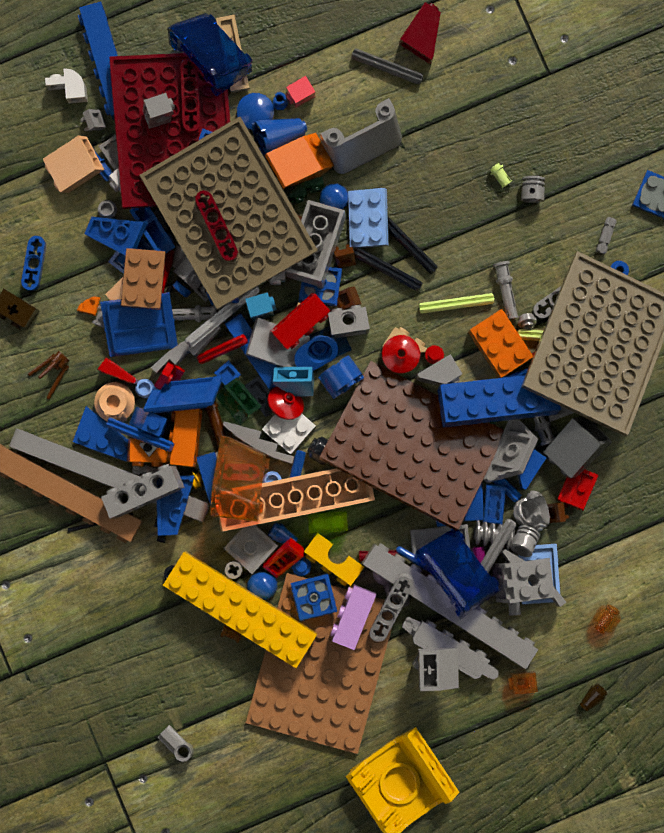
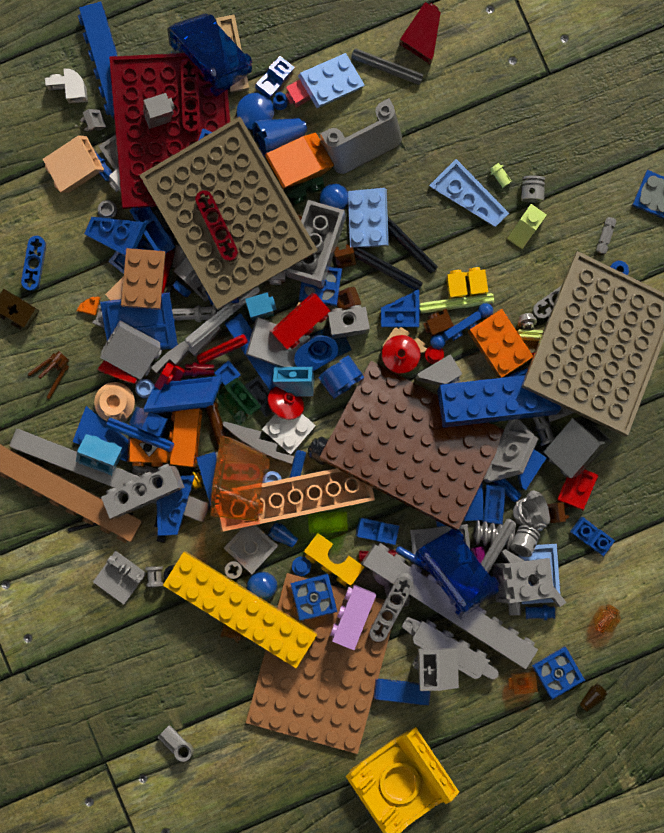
(98, 454): none -> dark azure brick
(119, 577): none -> light grey hinge
(131, 350): none -> light grey brick
(158, 580): none -> light grey bush
(199, 369): none -> dark red pin
(275, 77): none -> slope
(290, 548): red slope -> none
(331, 80): none -> light blue plate
(377, 531): none -> blue slope
(400, 692): none -> blue beam
(402, 312): none -> blue wing
(438, 323): none -> reddish brown brick
(457, 284): none -> yellow piece
(466, 191): none -> light blue wing
(484, 311): none -> blue plate
(504, 280): light grey pin -> none
(526, 226): none -> yellowish green slope
(540, 612): none -> blue pin
(558, 672): none -> blue piece
(592, 536): none -> blue slope

